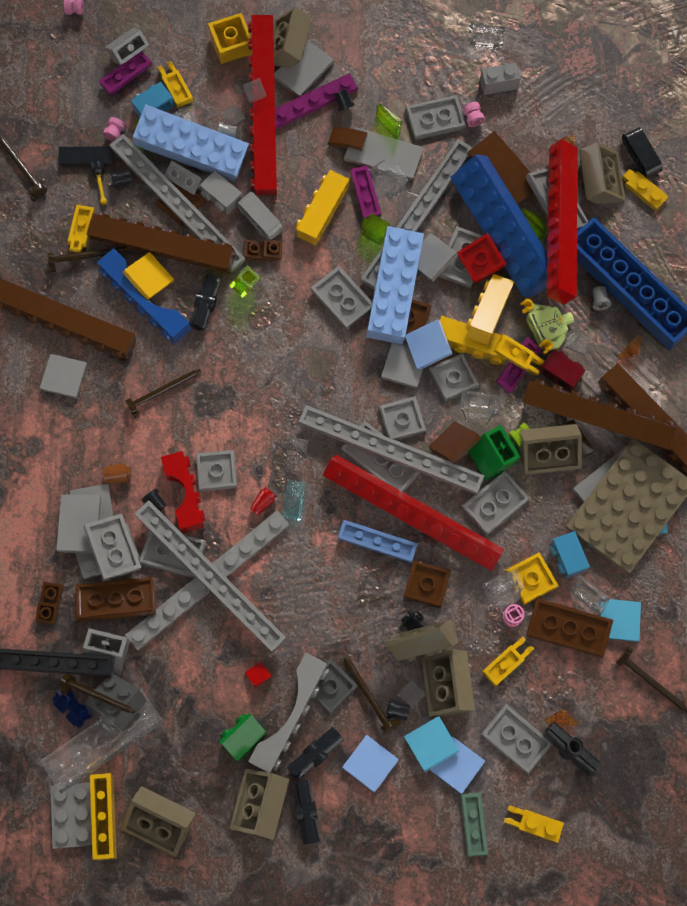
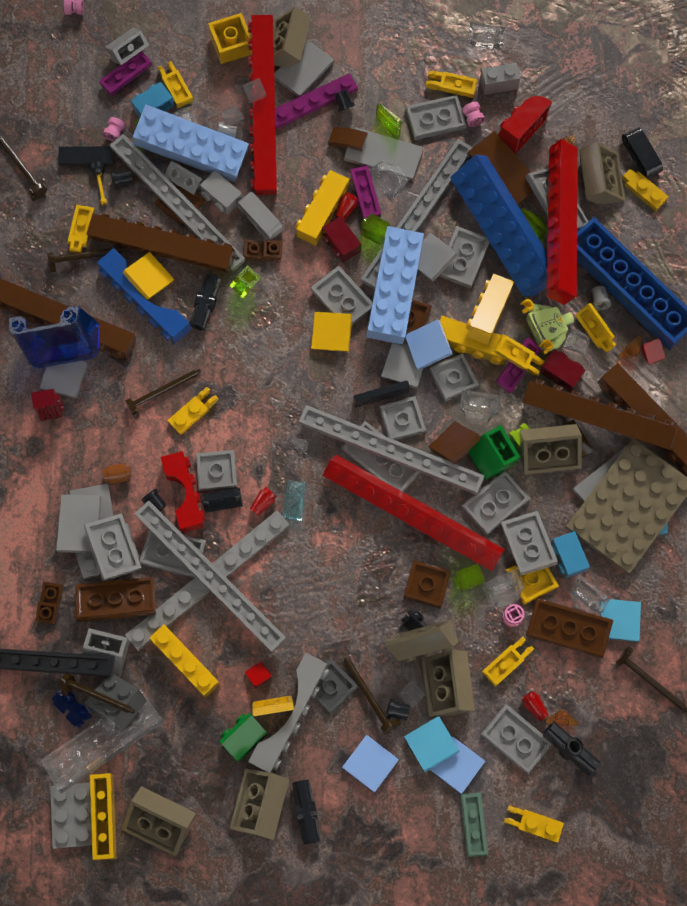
(47, 404): none -> dark red brick
(60, 343): none -> clear blue windscreen
(184, 661): none -> yellow brick
(192, 412): none -> yellow hinge
(222, 500): none -> black hinge
(272, 705): none -> yellow tile
(315, 753): black piece -> none
(331, 331): none -> yellow tile
(341, 239): none -> dark red brick
(347, 205): none -> red cone
(377, 541): medium blue plate -> none
(381, 394): none -> black tile
(452, 83): none -> yellow hinge
(468, 578): none -> clear neon green brick
(481, 258): red tile -> none
(524, 122): none -> red brick
(529, 543): none -> light grey plate
(534, 705): none -> red cone
(596, 328): none -> yellow hinge
(653, 351): none -> red slope

